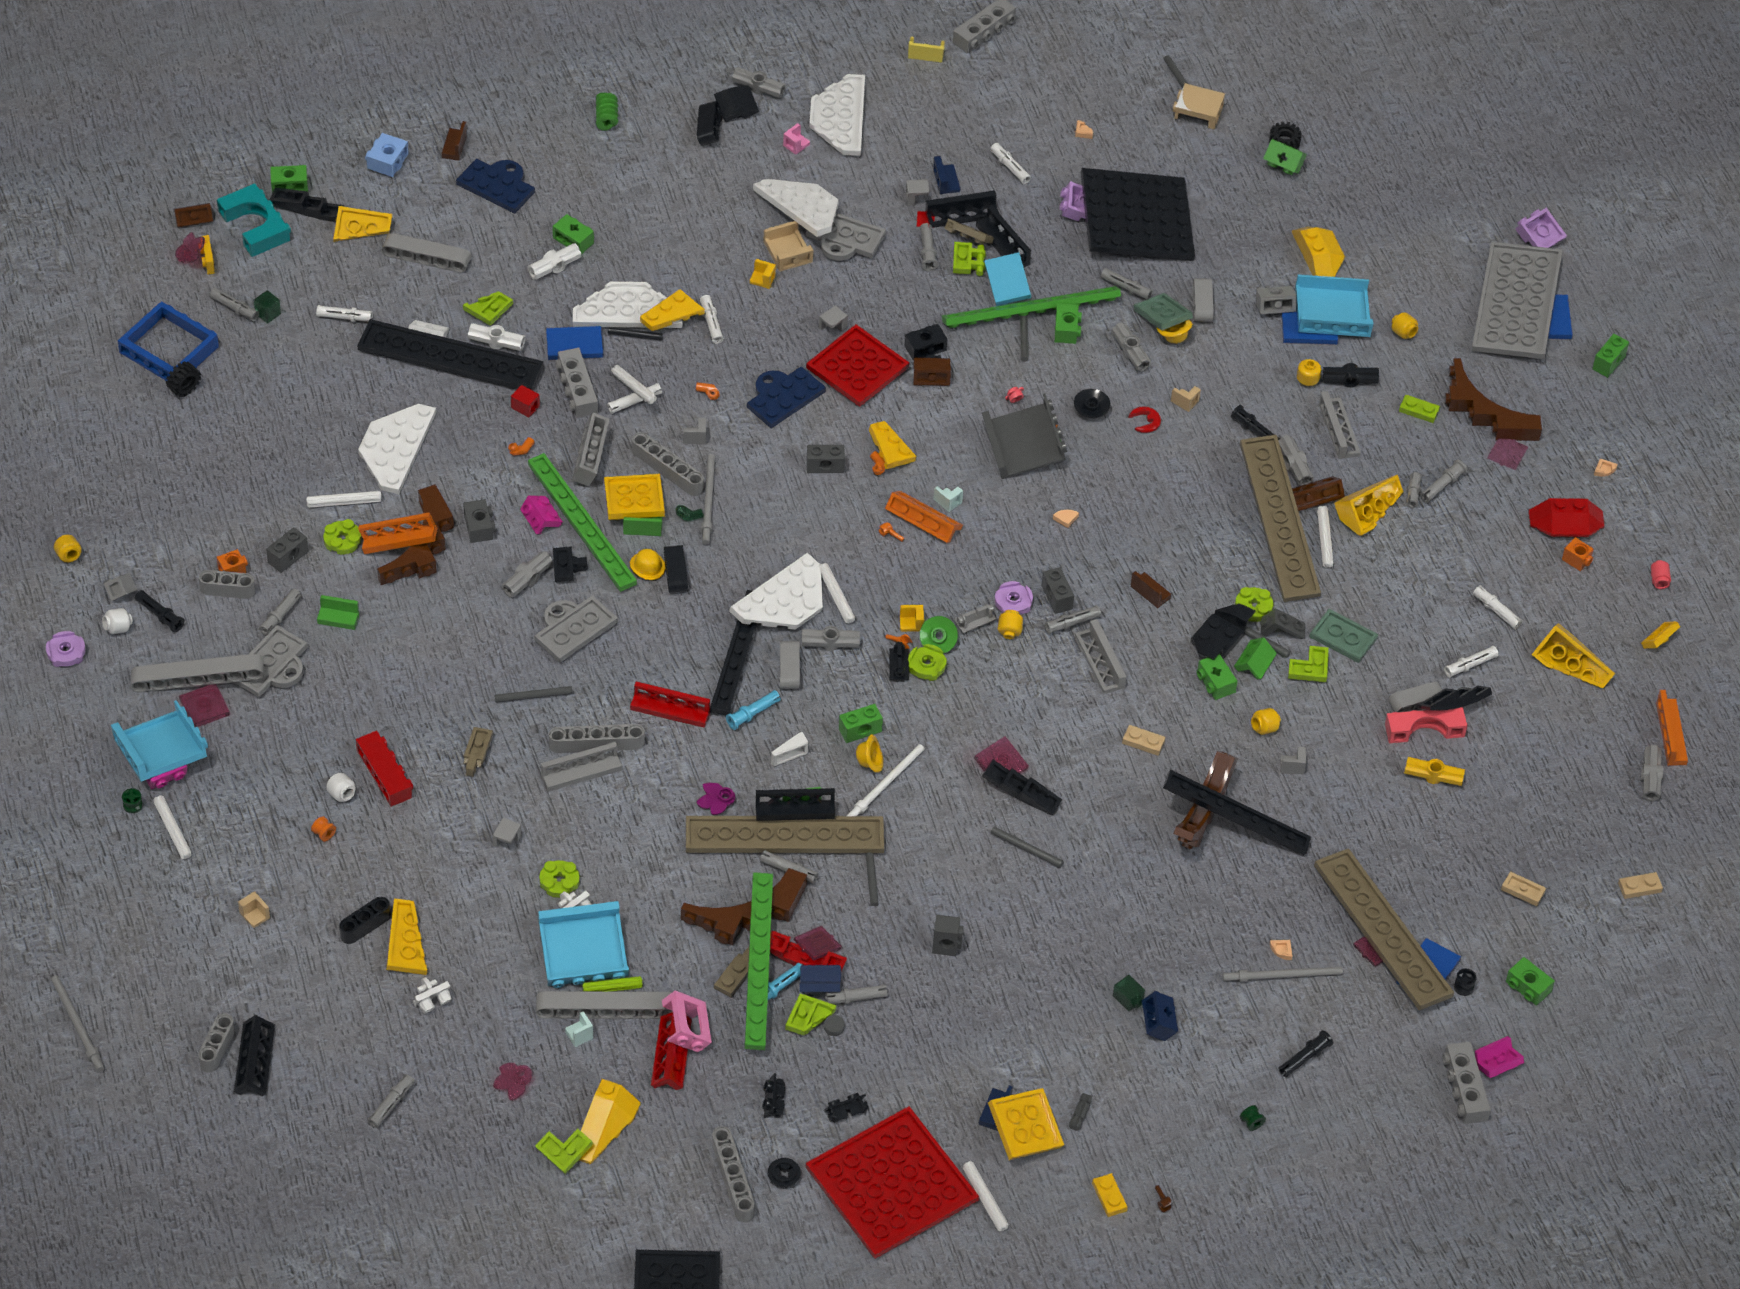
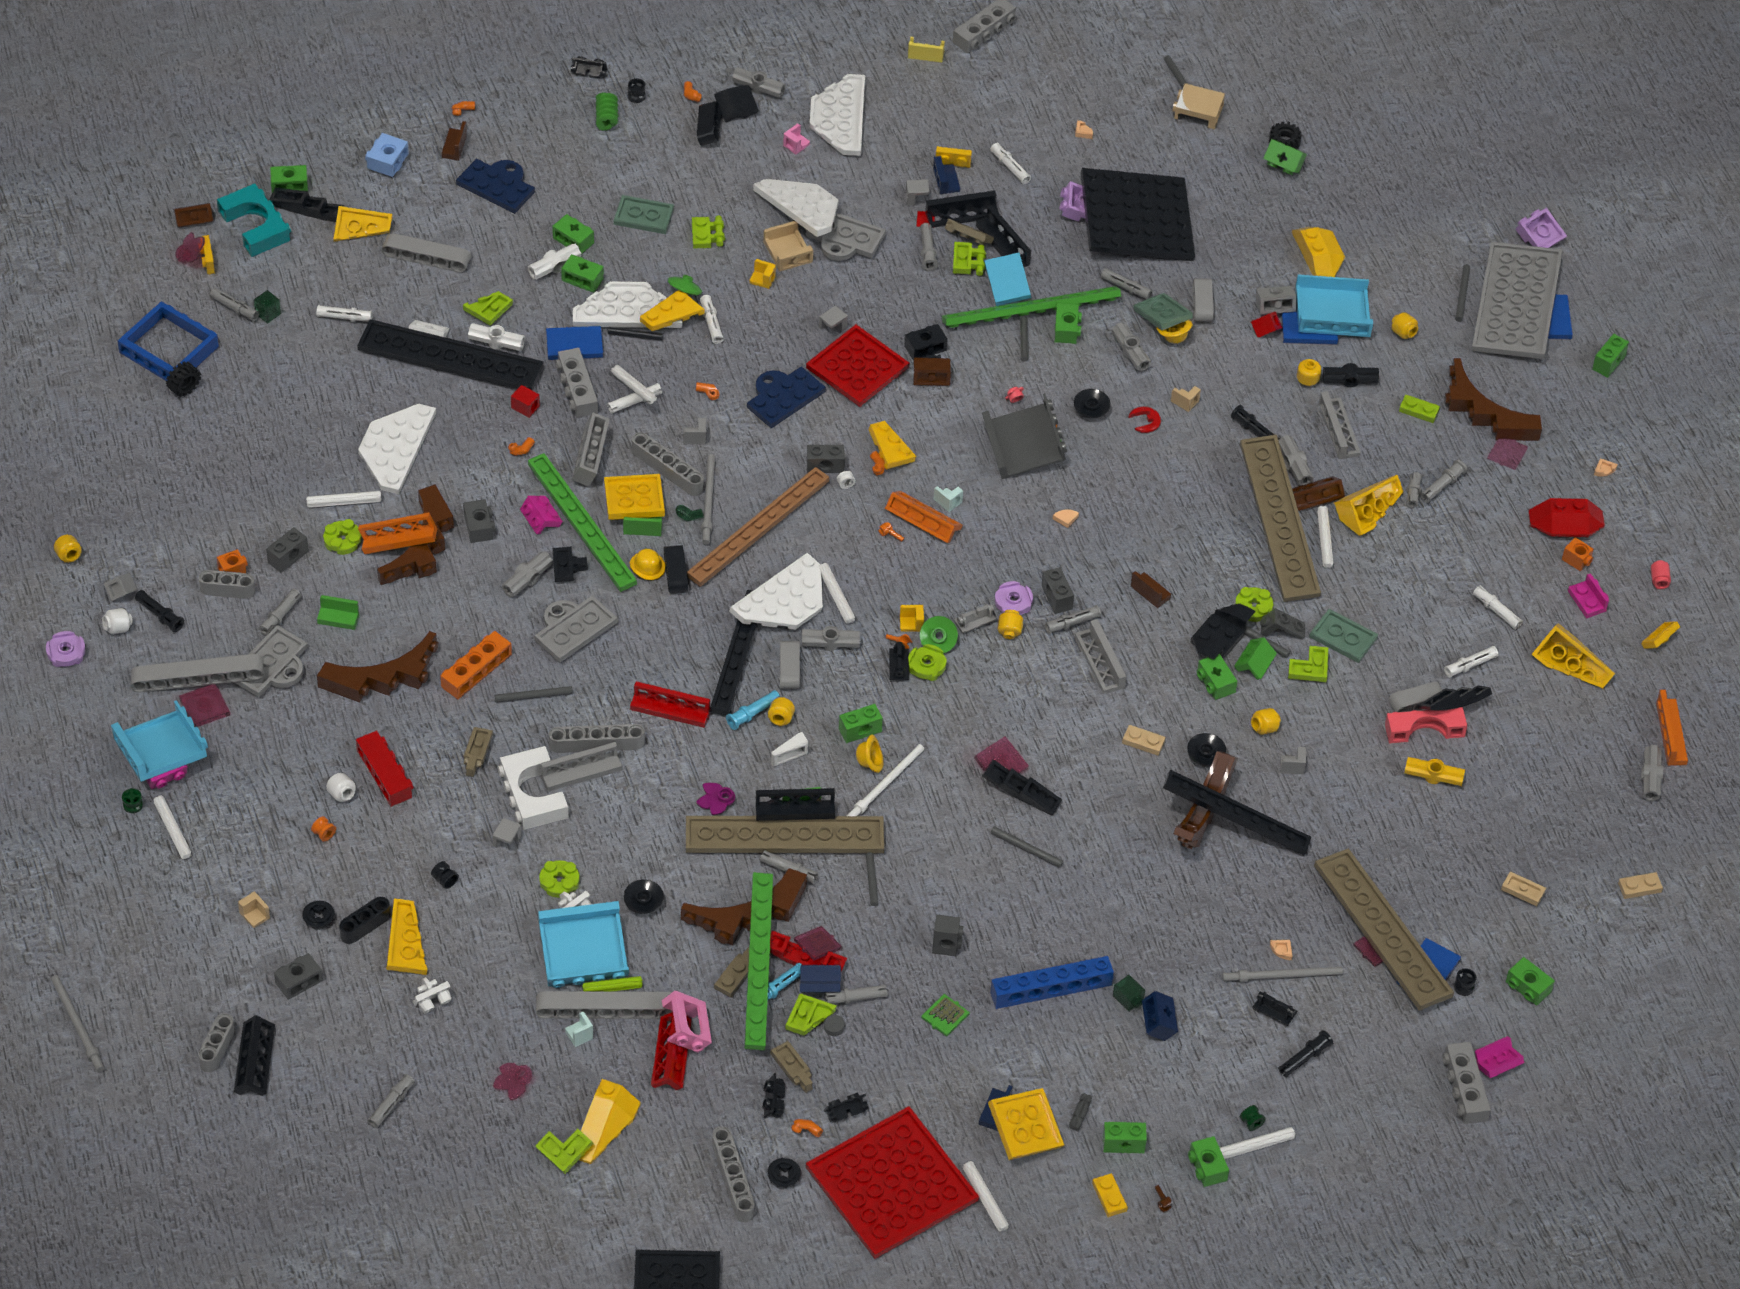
(292, 985): none -> dark grey brick
(318, 907): none -> black gear
(383, 678): none -> reddish brown arch
(444, 874): none -> black wheel
(463, 105): none -> orange arm
(476, 664): none -> orange brick
(530, 810): none -> white arch
(581, 65): none -> black hinge
(582, 273): none -> bright green brick
(636, 90): none -> black wheel
(643, 214): none -> sand green tile
(645, 890): none -> black dish
(685, 284): none -> bright green dish
(690, 93): none -> orange arm
(701, 232): none -> lime plate
(757, 526): none -> medium nougat plate
(781, 711): none -> yellow head
(793, 1065): none -> dark tan hinge
(809, 1125): none -> orange arm
(846, 479): none -> white bush
(945, 1015): none -> piece
(954, 156): none -> yellow plate
(1051, 982): none -> blue brick
(1124, 1137): none -> bright green brick
(1205, 743): none -> black dish
(1212, 1172): none -> bright green brick
(1257, 1142): none -> white axle
(1266, 324): none -> red panel
(1274, 1008): none -> black hinge
(1462, 293): none -> dark grey bar
(1589, 597): none -> dark pink bracket

